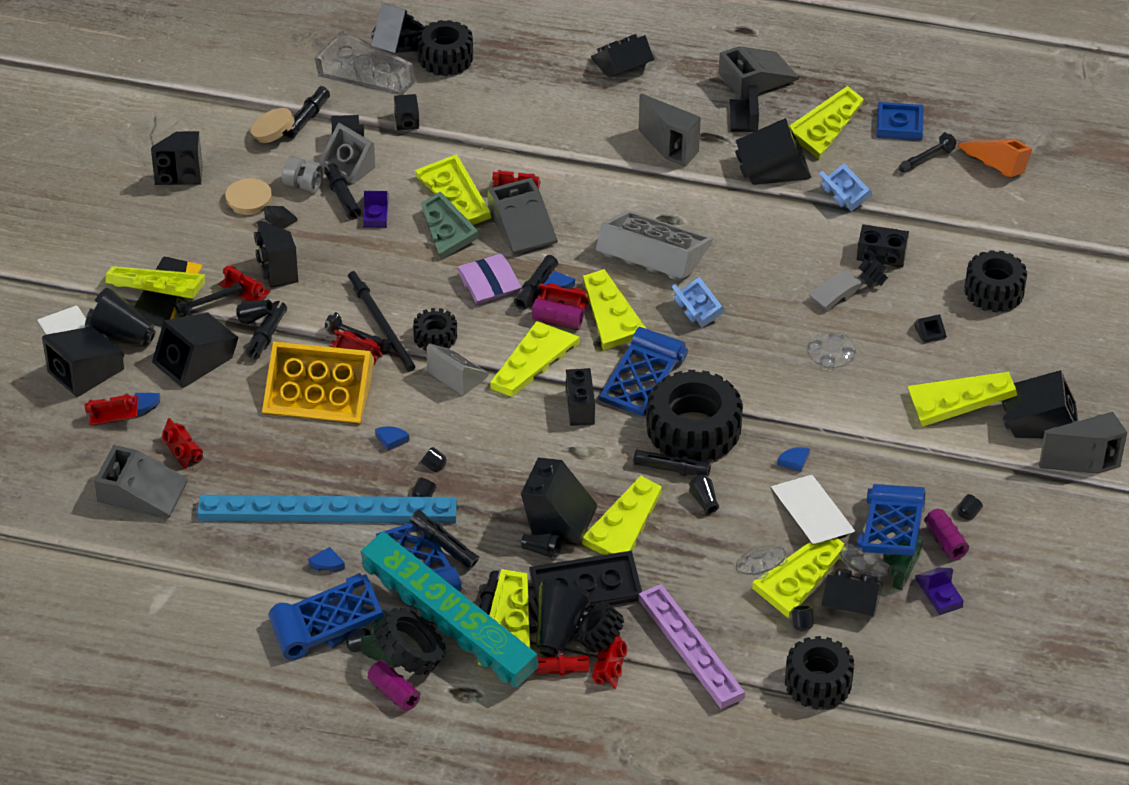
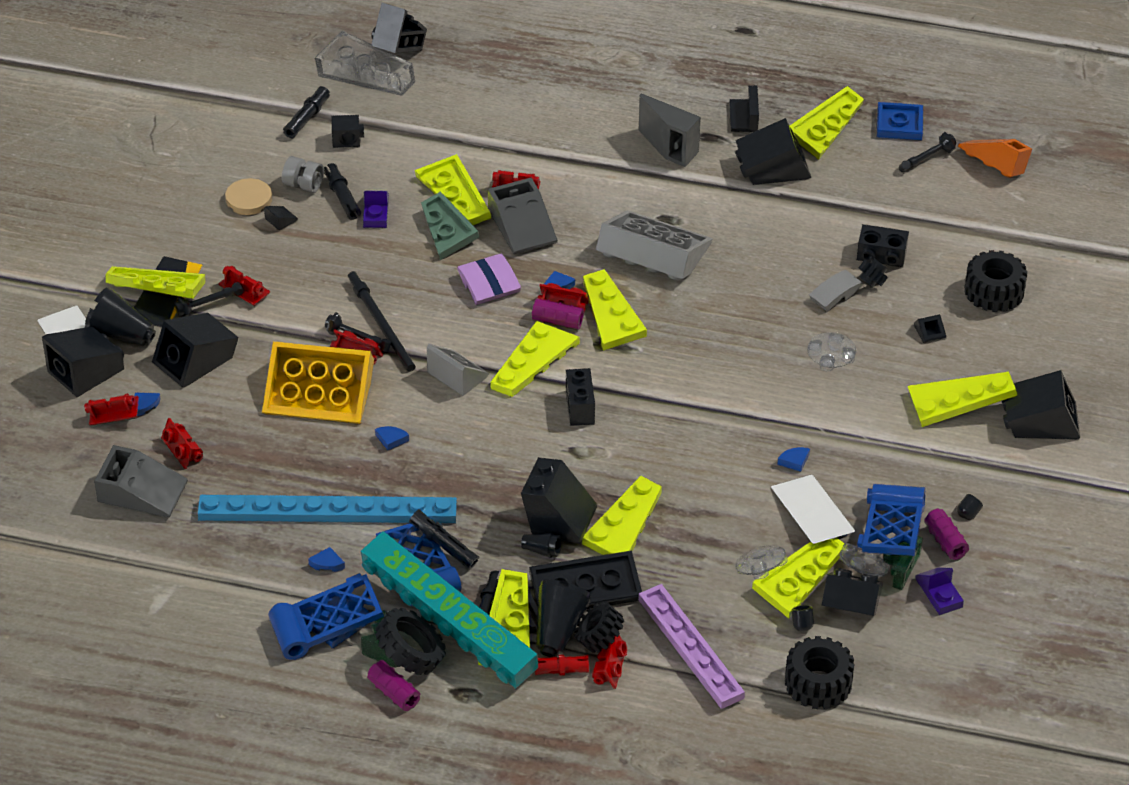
(178, 159): black slope -> none
(253, 310): black cone -> none
(263, 336): black pin -> none
(272, 124): tan tile -> none
(276, 254): black slope -> none
(350, 153): light grey slope -> none
(353, 639): black piece -> none
(406, 112): black brick -> none
(423, 488): black piece -> none
(432, 320): black tyre -> none
(434, 460): black piece -> none
(445, 47): black tyre -> none
(531, 288): black pin -> none
(623, 55): black slope -> none
(654, 349): blue piece -> none
(671, 463): black pin -> none
(699, 301): light blue bracket -> none
(700, 394): black tyre -> none
(703, 491): black cone -> none
(754, 67): dark grey slope -> none
(846, 187): light blue bracket -> none
(1085, 445): dark grey slope -> none

